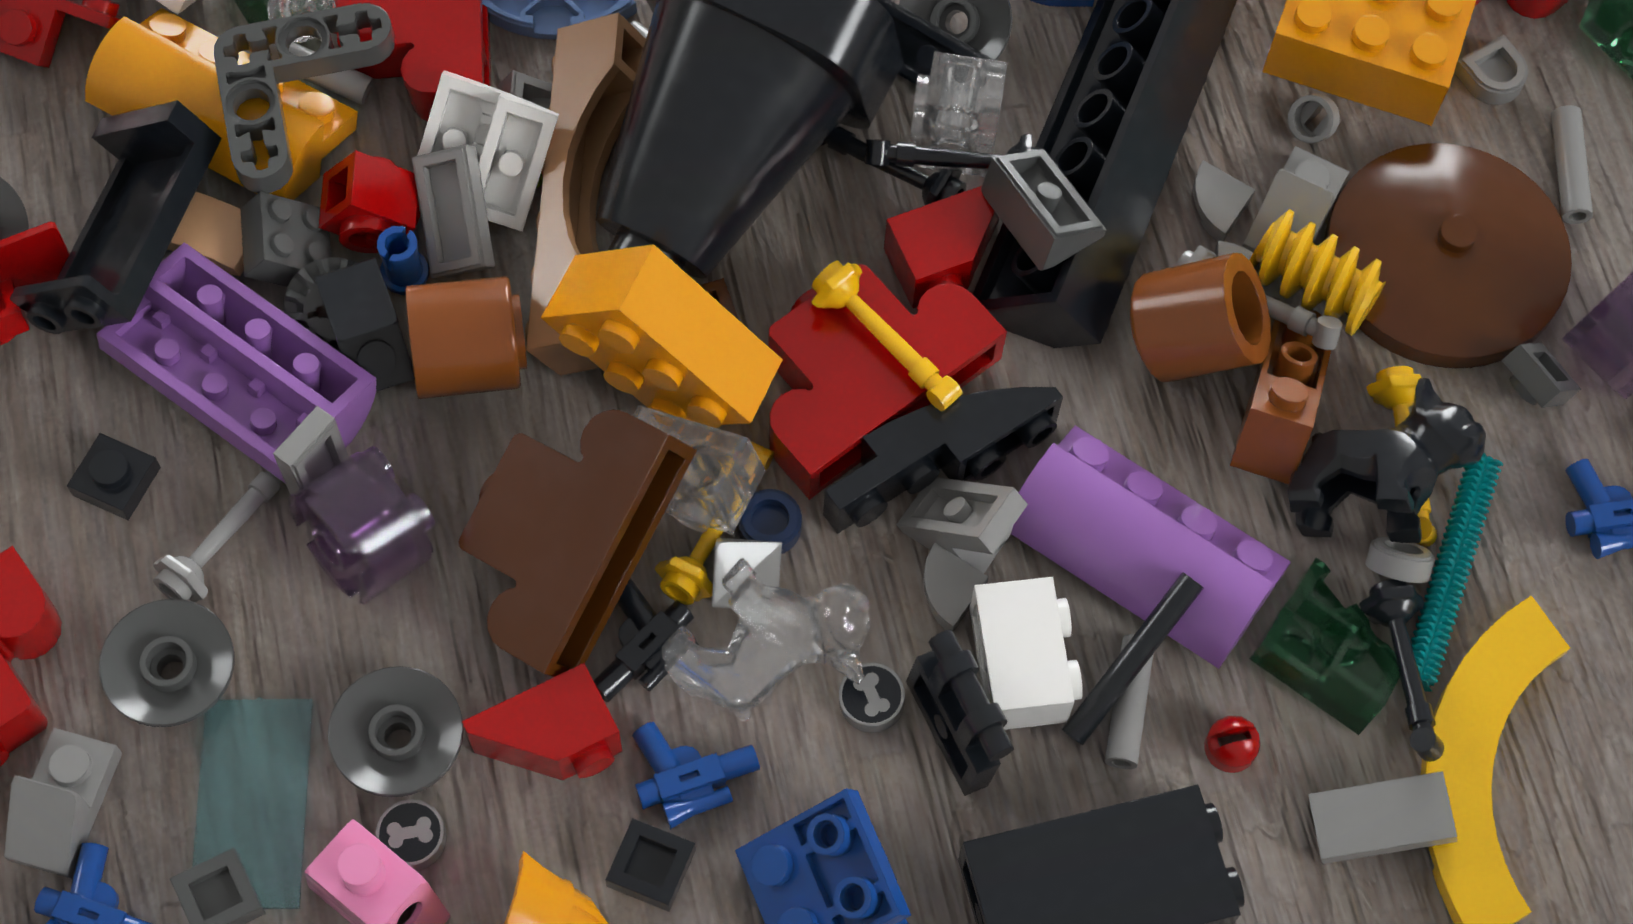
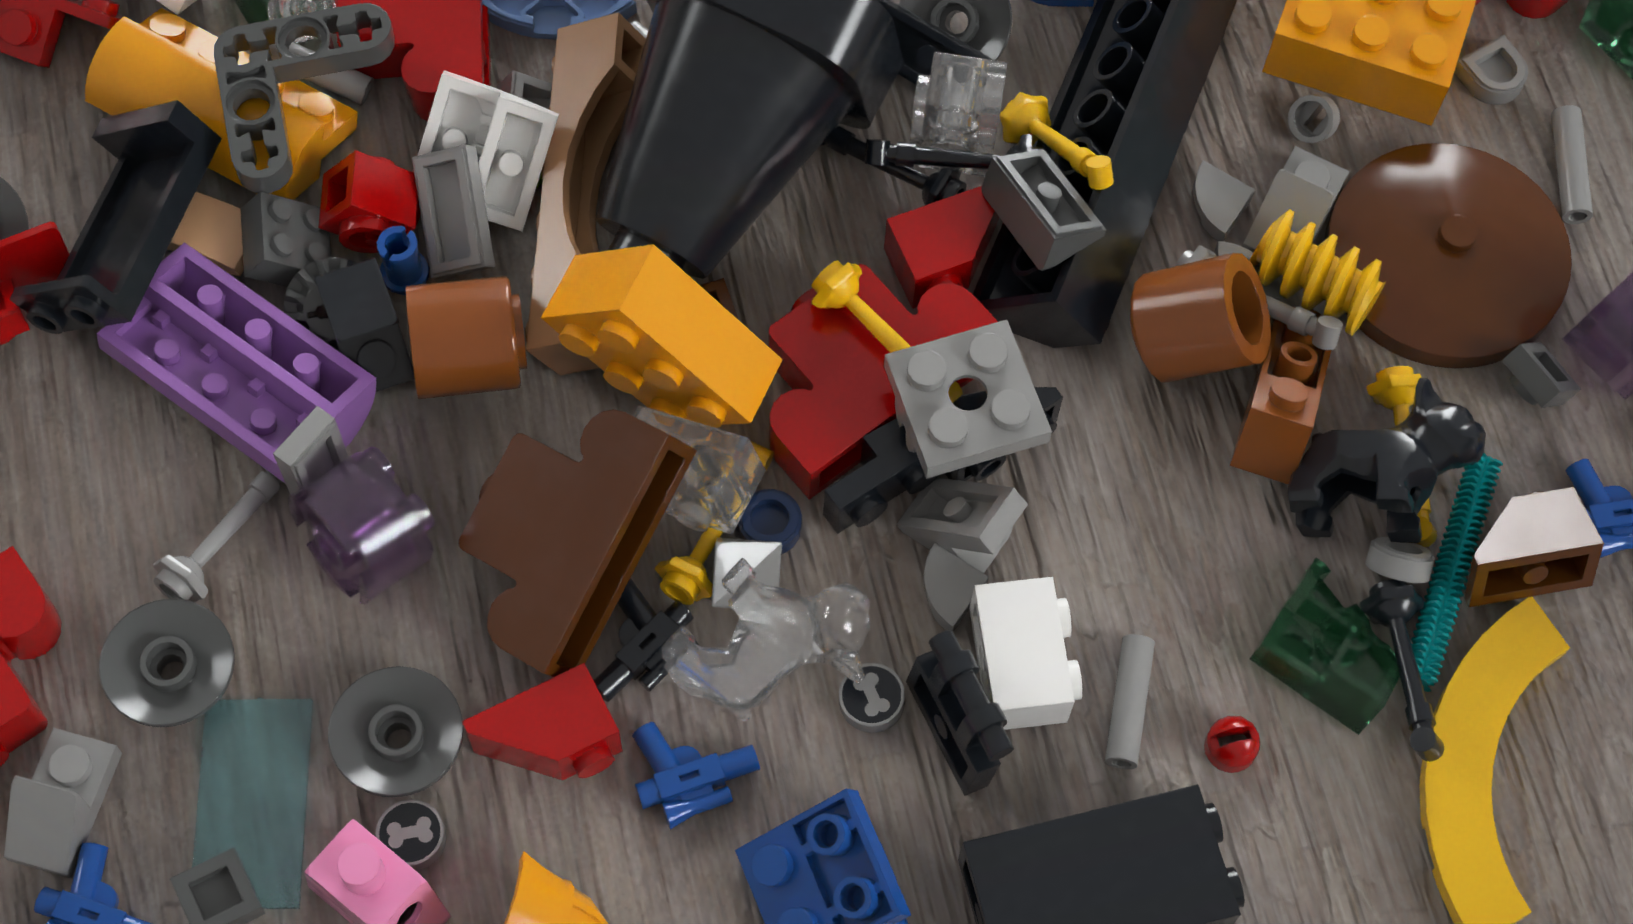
(113, 476): black plate -> none
(650, 864): black plate -> none
(955, 437): none -> light grey piece
(1030, 116): none -> yellow piece
(1132, 658): black bar -> none
(1138, 535): medium lavender brick -> none
(1382, 817): light grey tile -> none
(1535, 549): none -> slope

